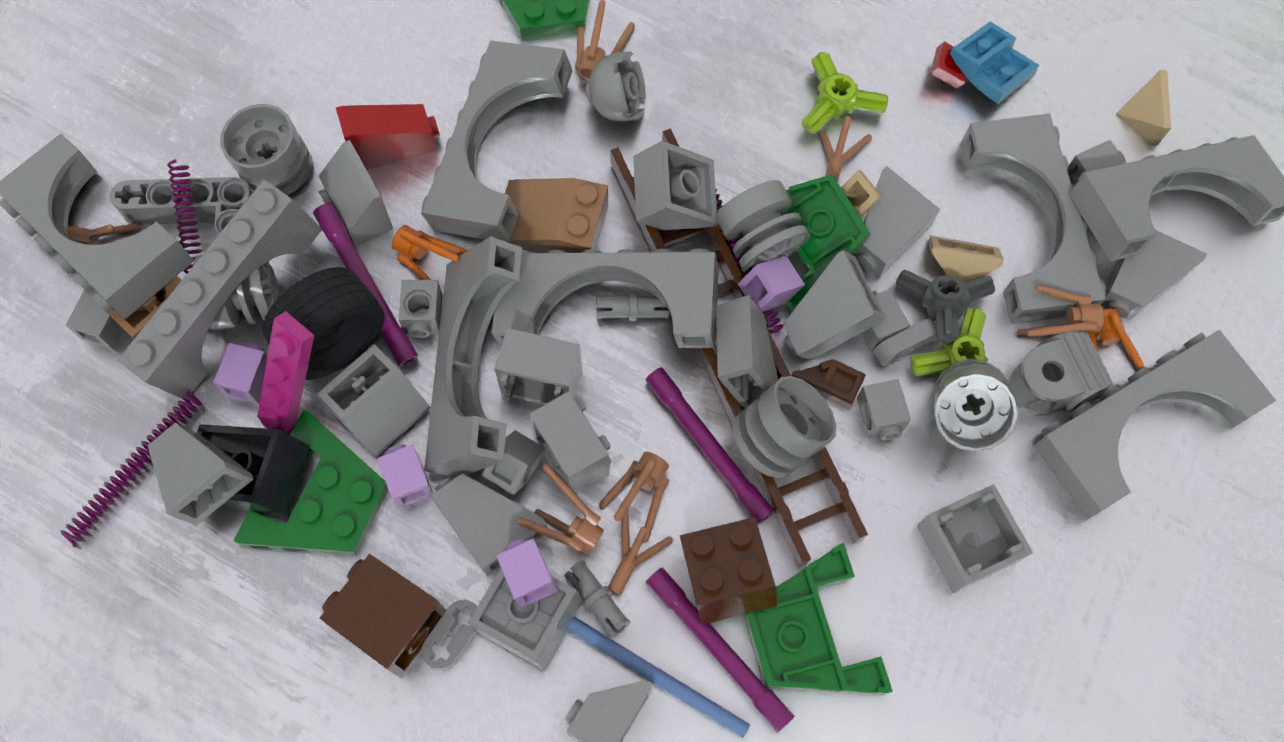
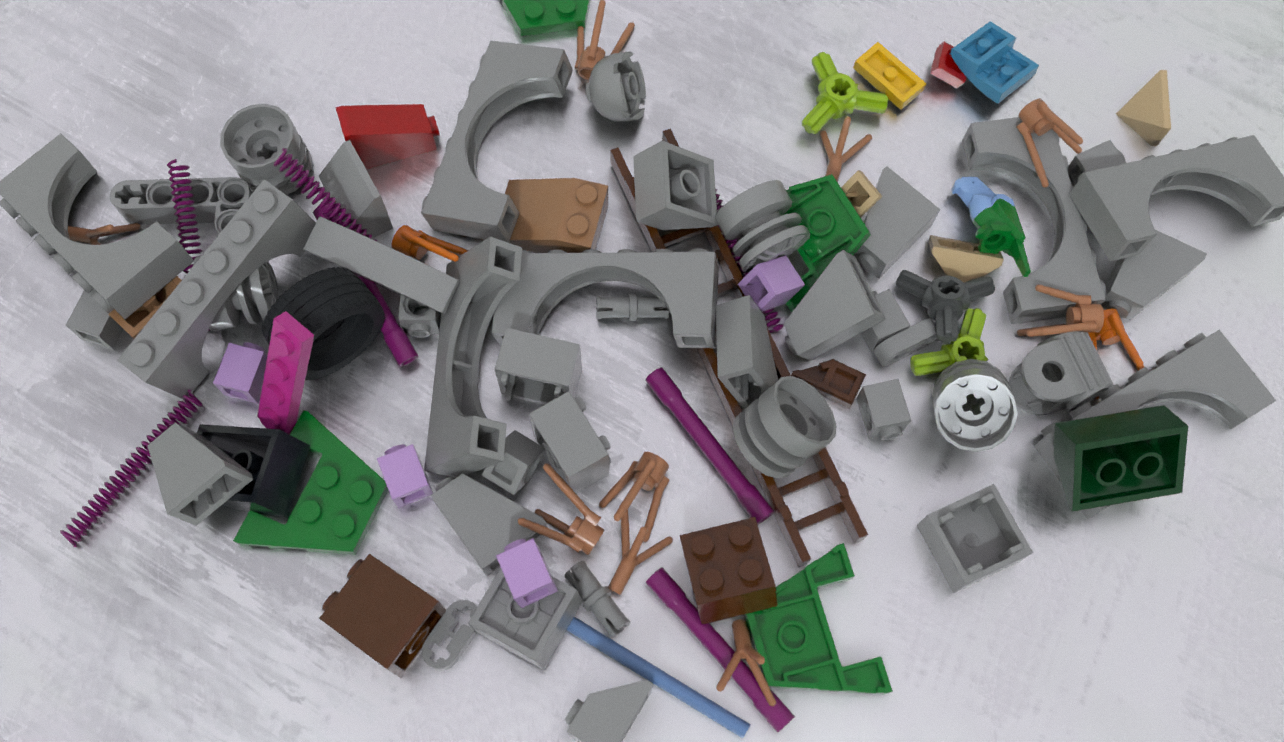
(310, 184): none -> magenta piece
(374, 400): light grey slope -> none
(381, 265): none -> light grey slope
(745, 651): none -> nougat plant
(889, 75): none -> yellow plate
(995, 220): none -> green animal
(1039, 119): none -> nougat plant
(1120, 457): none -> dark green slope

